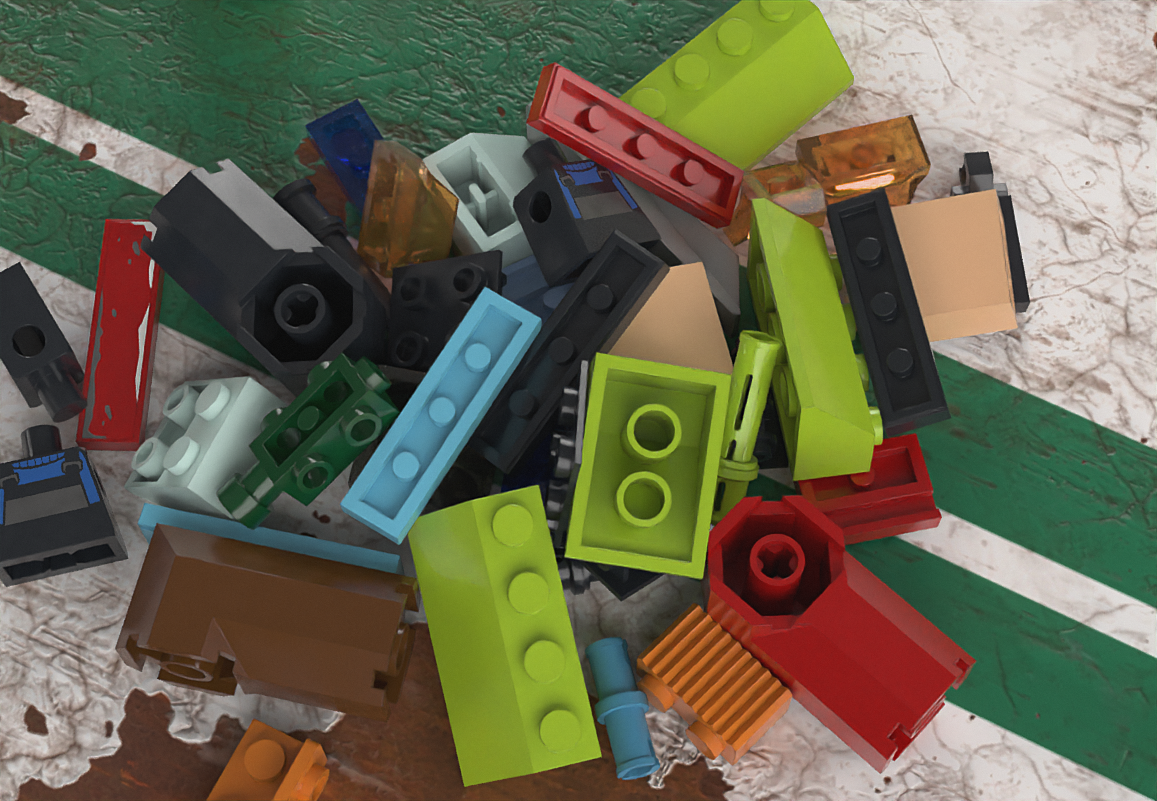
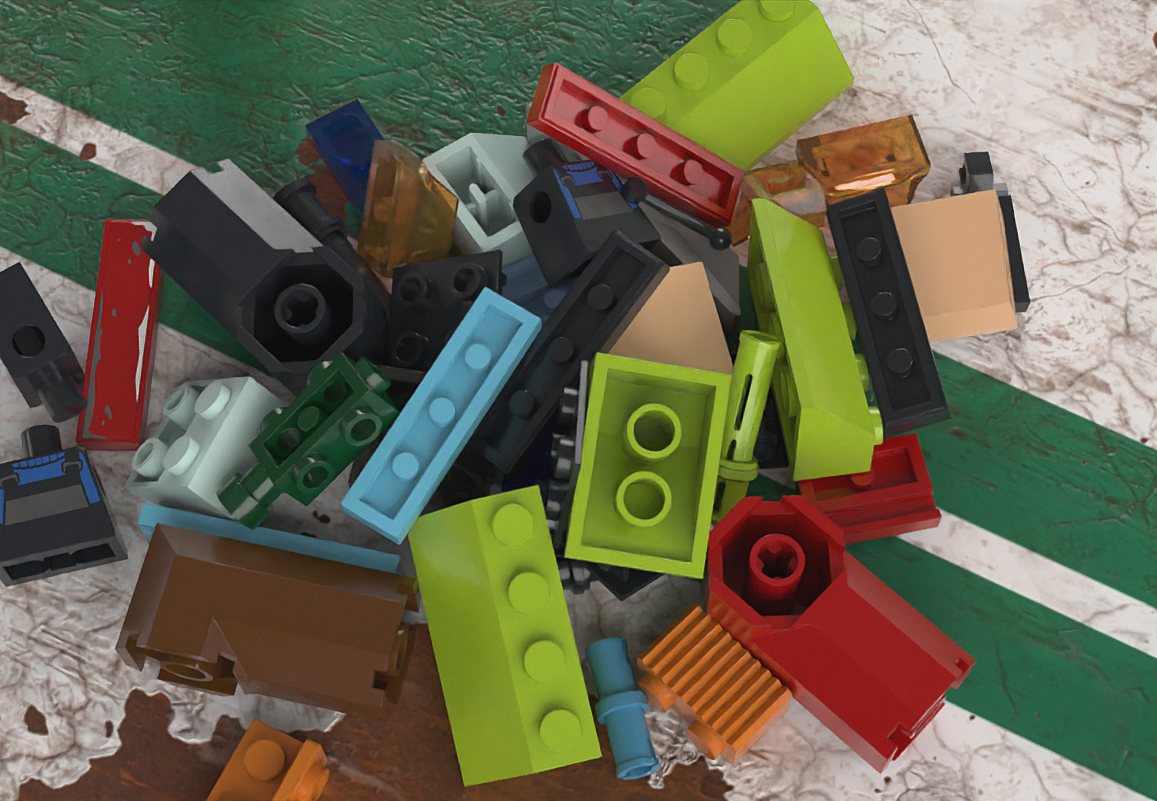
(636, 191): none -> black hinge

